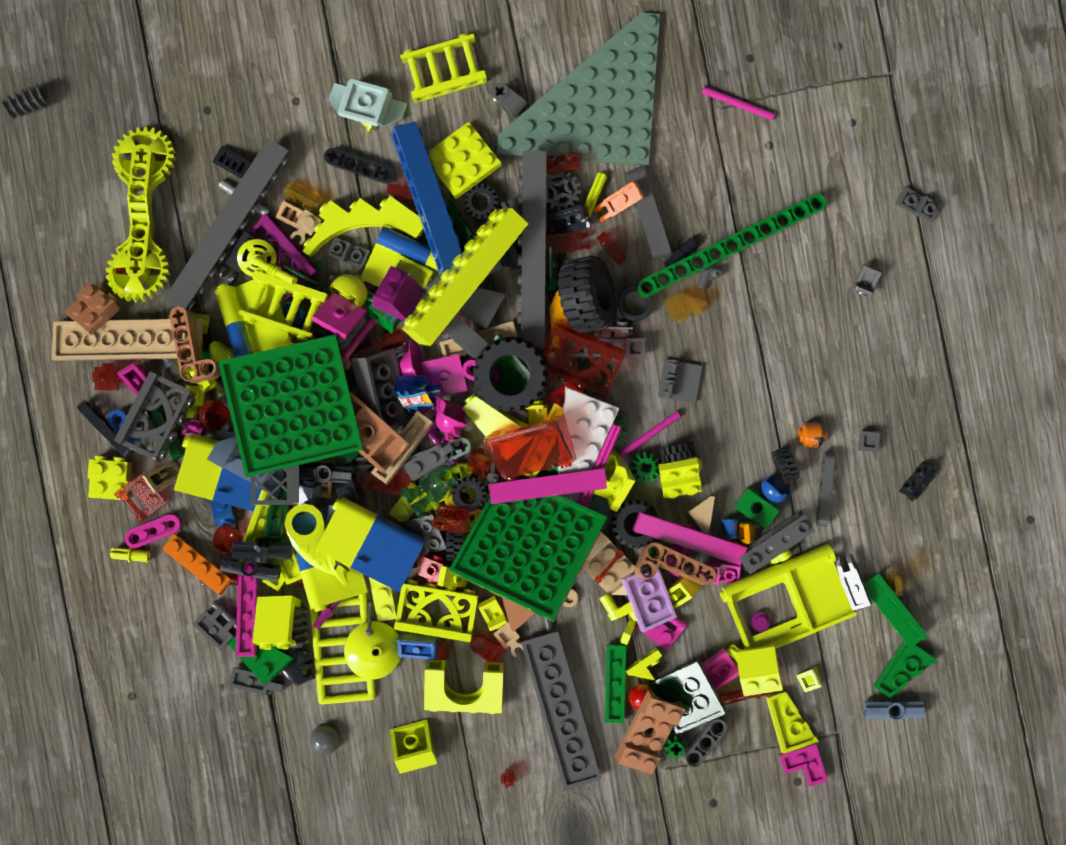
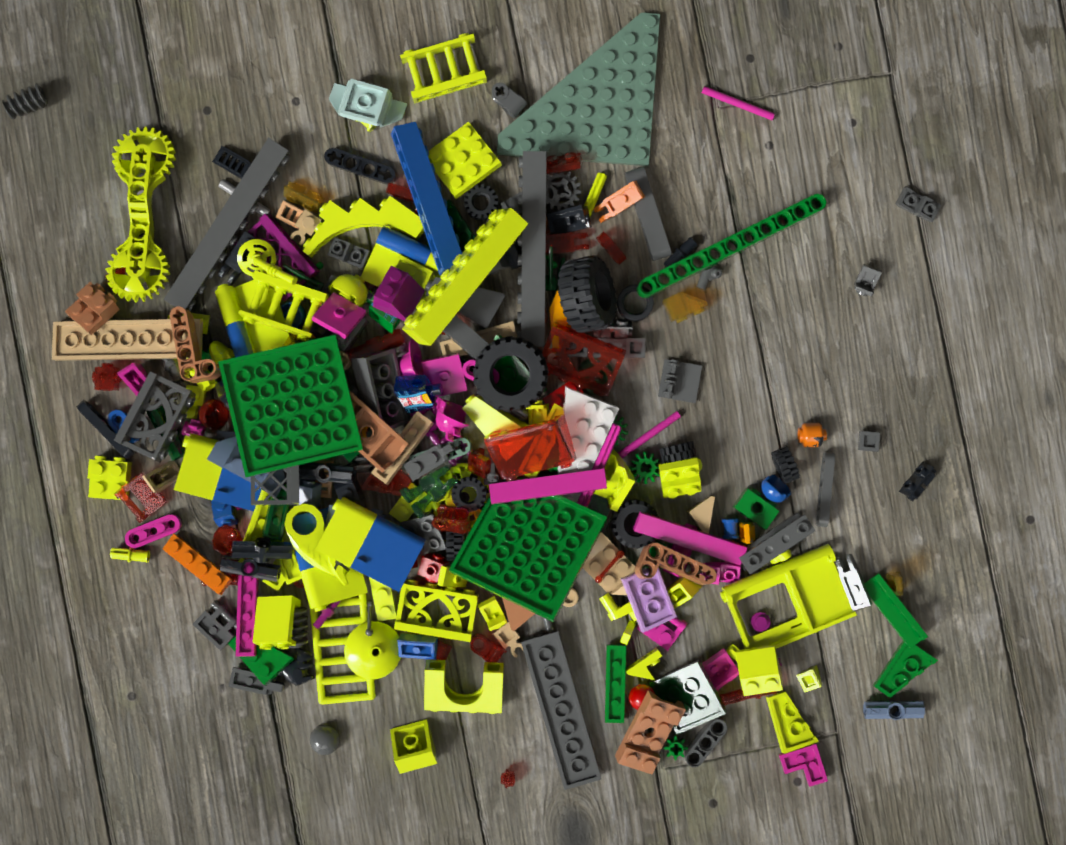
(357, 341): dark pink bar -> none

